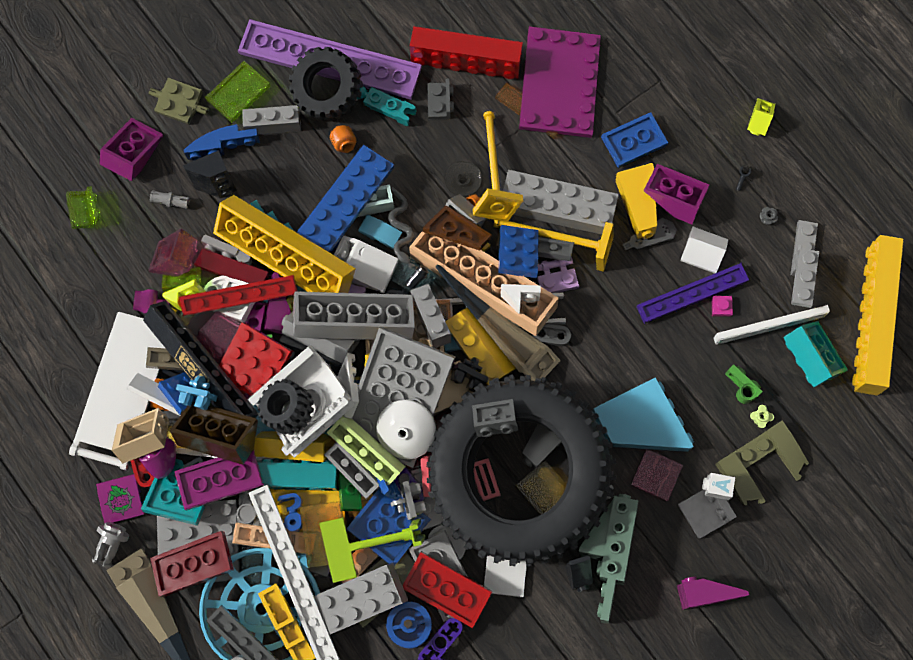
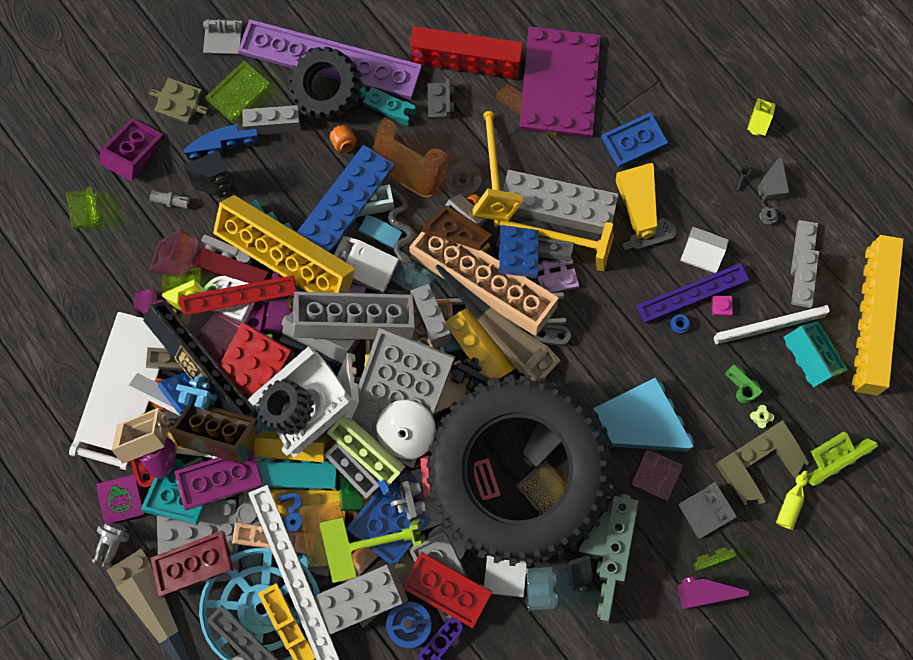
(222, 36): none -> light grey hinge
(410, 169): none -> clear orange windscreen
(419, 274): black pin -> none
(494, 418): dark grey bracket -> none
(514, 293): white slope -> none
(540, 589): none -> clear light blue brick
(676, 192): magenta slope -> none
(680, 318): none -> blue plate
(718, 486): white brick -> none
(721, 555): none -> clear neon green plate
(774, 183): none -> dark grey slope
(793, 503): none -> neon yellow wheel
(836, 455): none -> lime bracket

